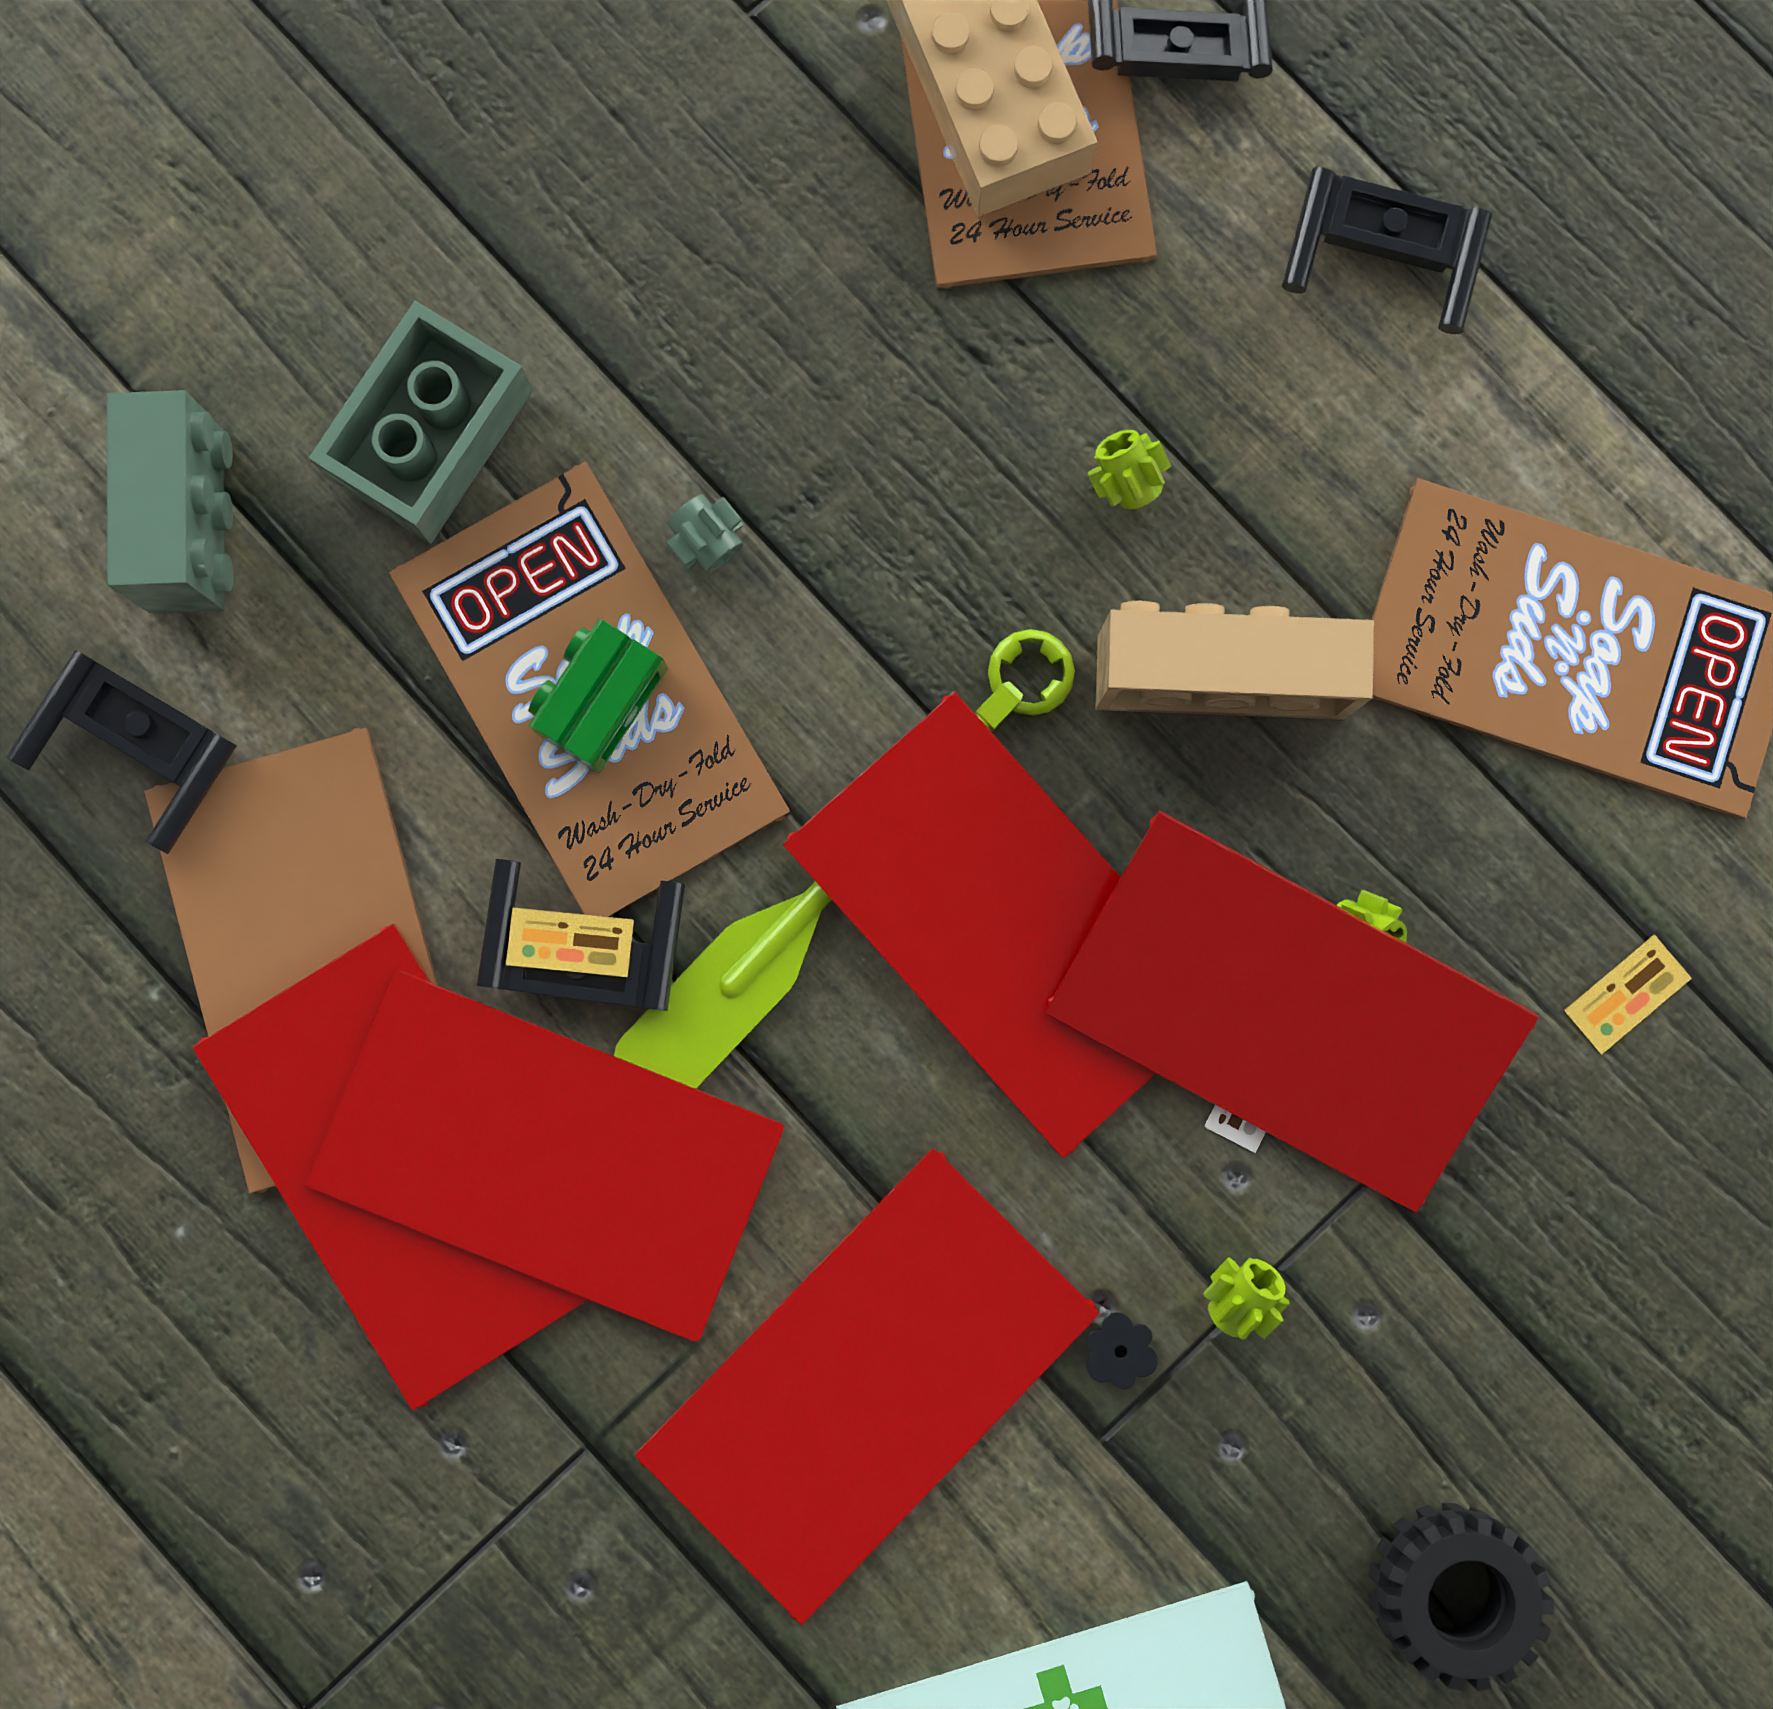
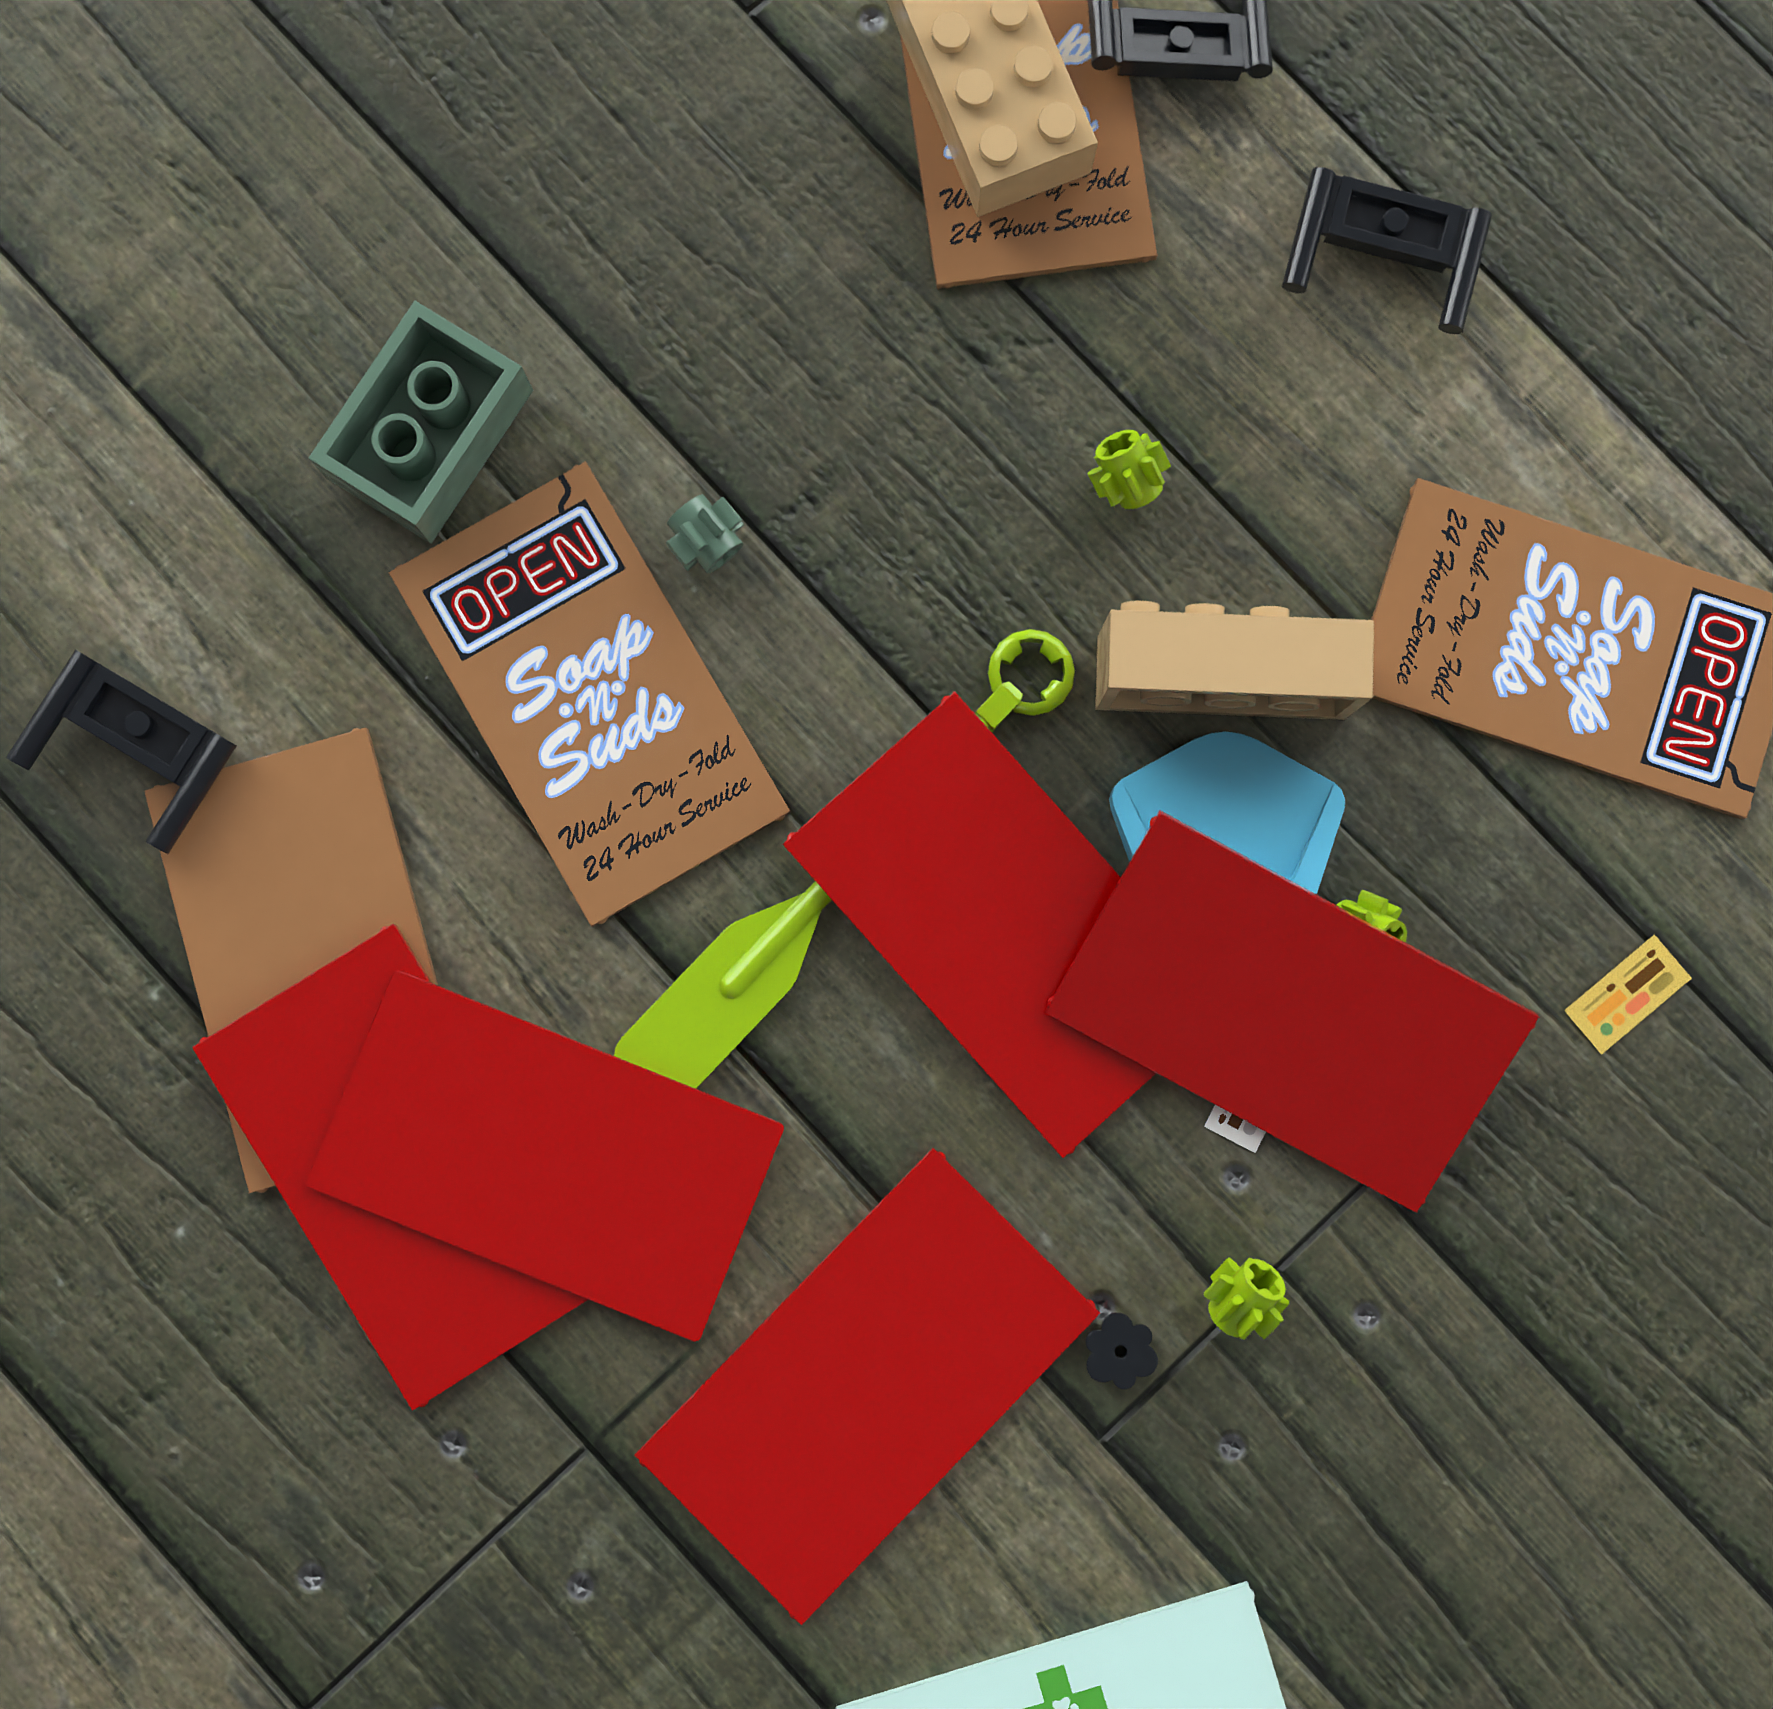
(167, 502): sand green brick -> none
(569, 942): clear yellow sticker -> none
(596, 694): green brick -> none
(649, 964): black plate -> none
(1240, 798): none -> medium azure animal
(1503, 1628): black tyre -> none

